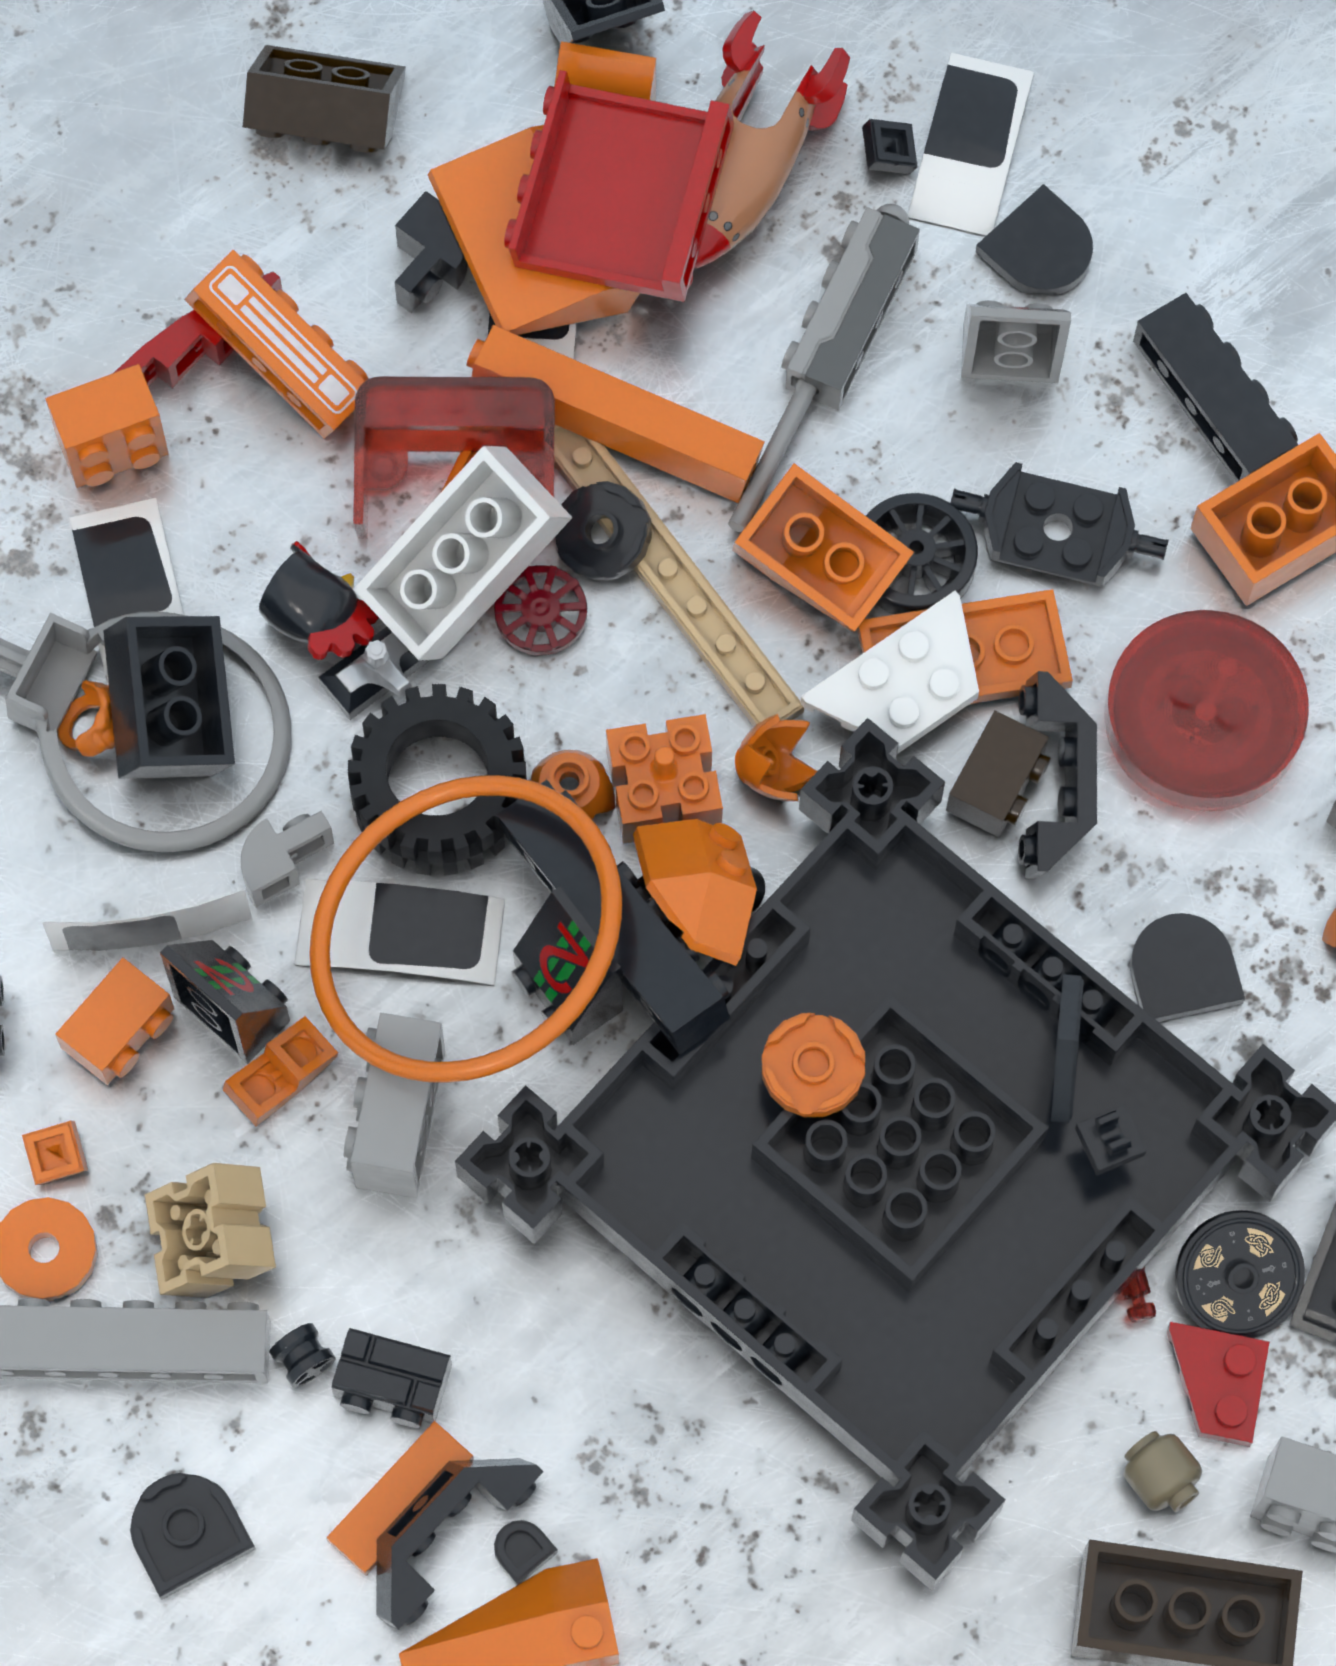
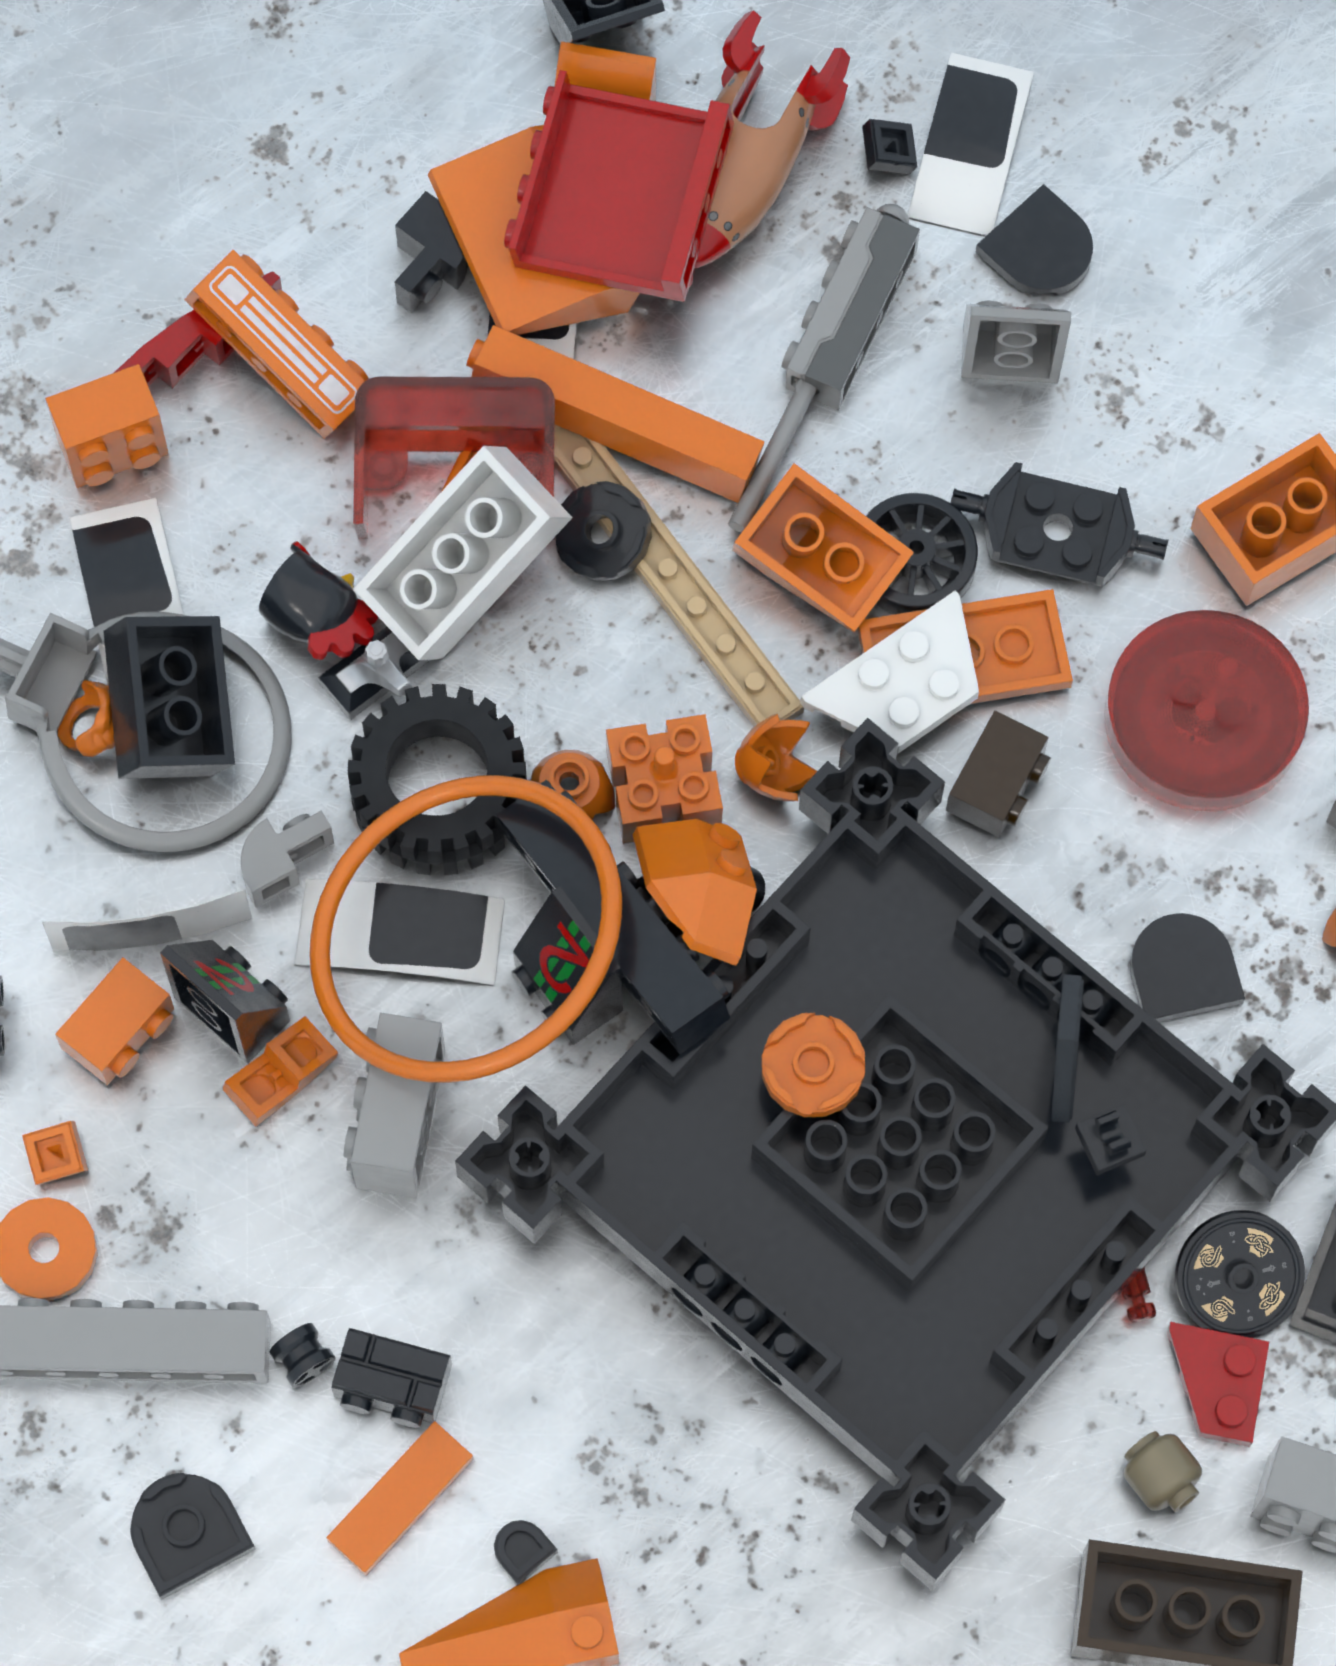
(210, 1230): tan brick -> none
(322, 98): dark brown slope -> none
(399, 1587): black slope -> none
(542, 611): dark red wheel -> none
(1053, 709): black slope -> none
(1213, 387): black brick -> none

